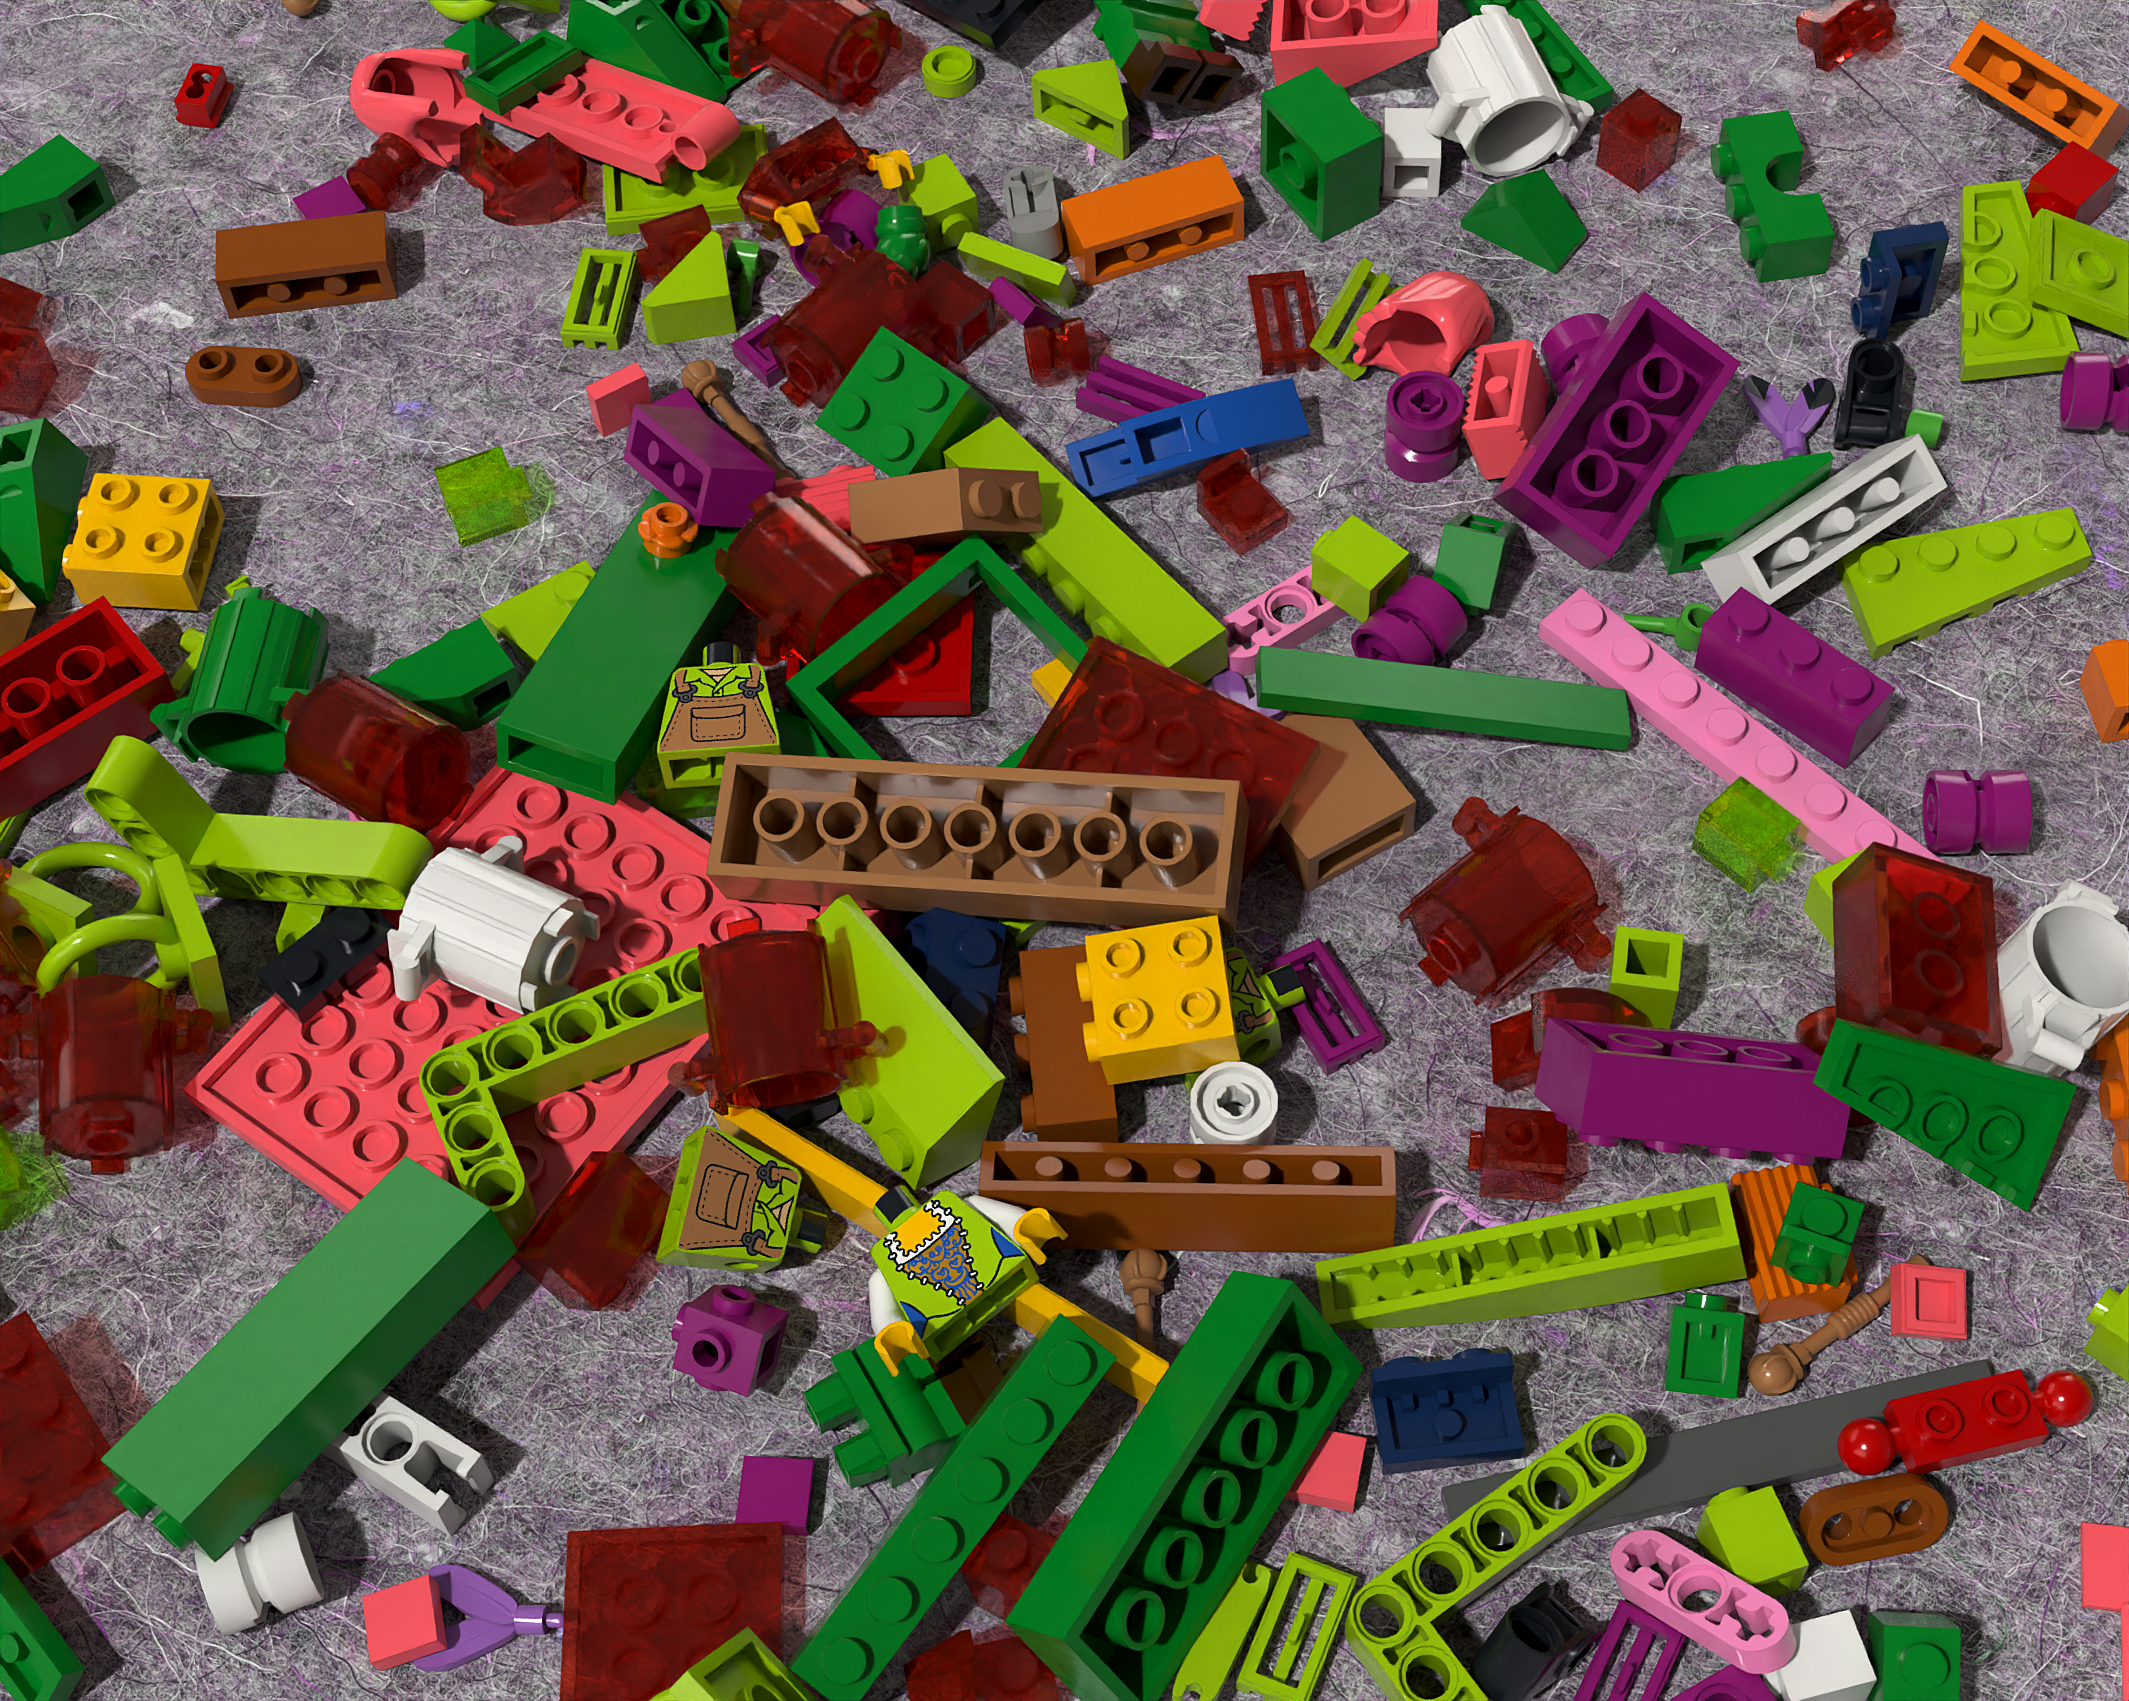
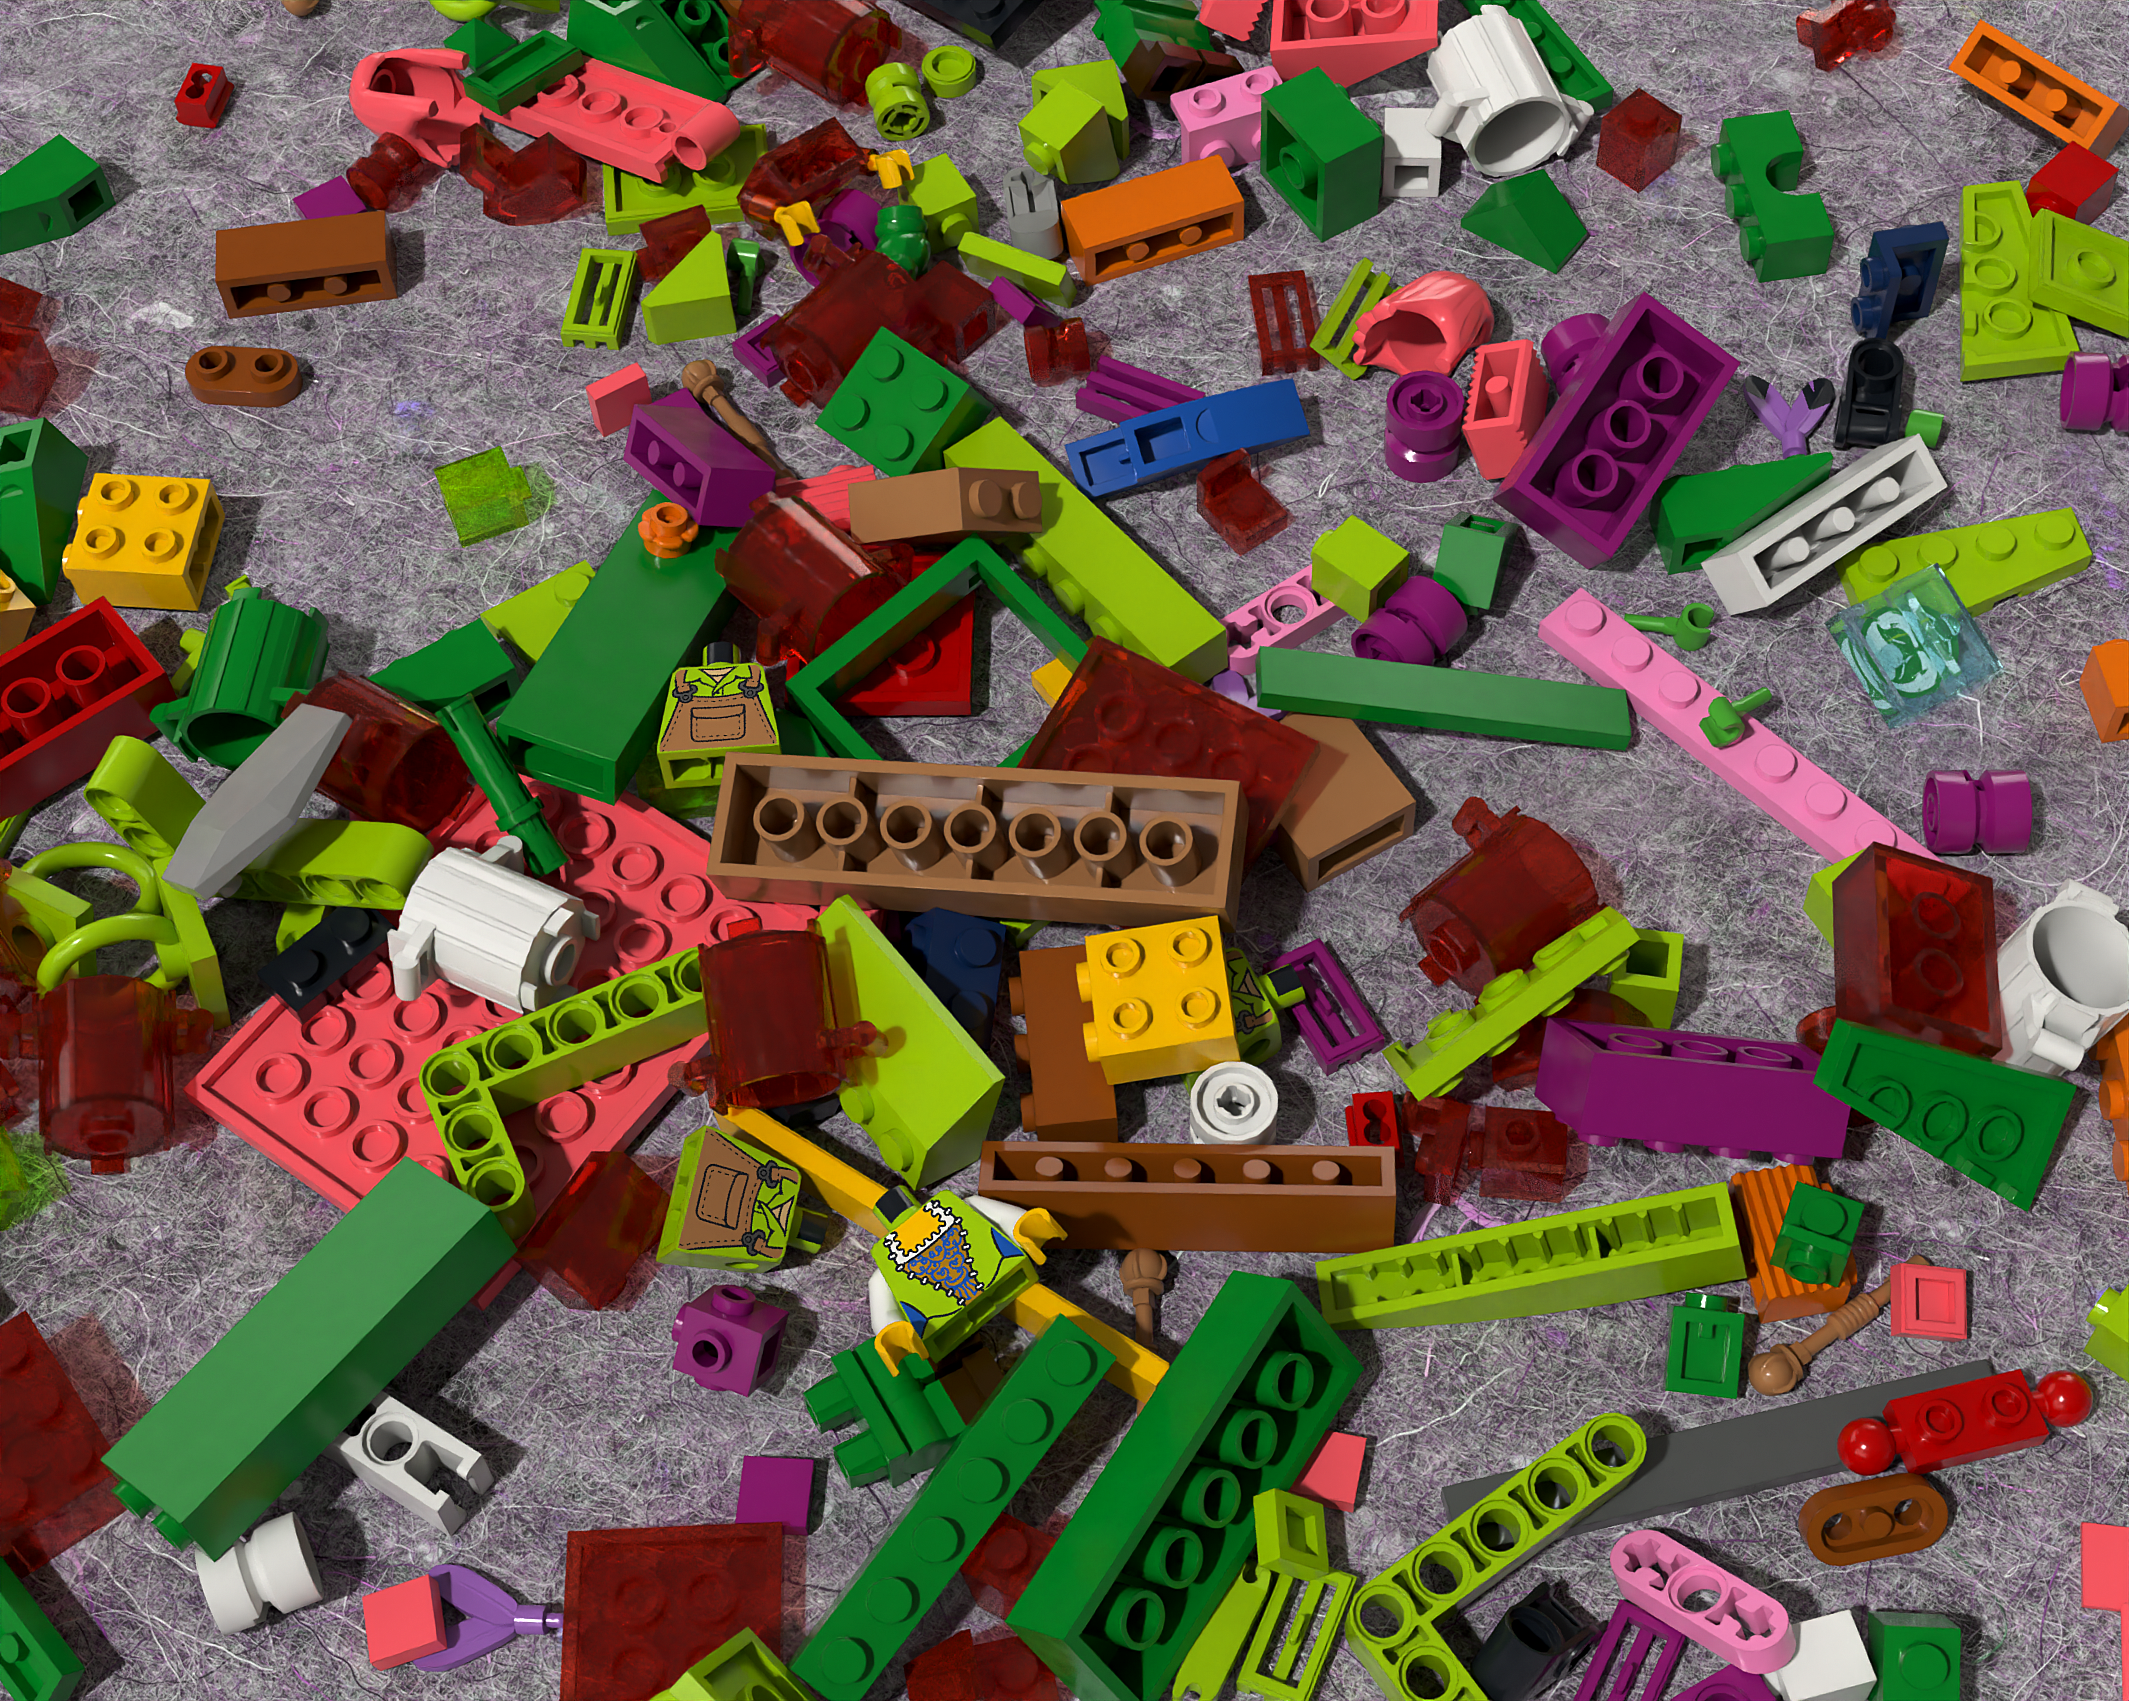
(256, 803): none -> light grey piece
(496, 775): none -> green pin
(897, 101): none -> lime wheel
(1069, 137): none -> lime slope
(1224, 117): none -> bright pink bracket
(1290, 1535): none -> lime tile
(1381, 1107): none -> red piece
(1444, 1137): none -> clear red bracket
(1445, 1411): dark blue bracket -> none
(1509, 1003): none -> lime wing
(1725, 720): none -> bright green hand
(1747, 835): clear neon green brick -> none
(1753, 1540): lime brick -> none
(1793, 677): magenta brick -> none
(1913, 645): none -> clear light blue slope

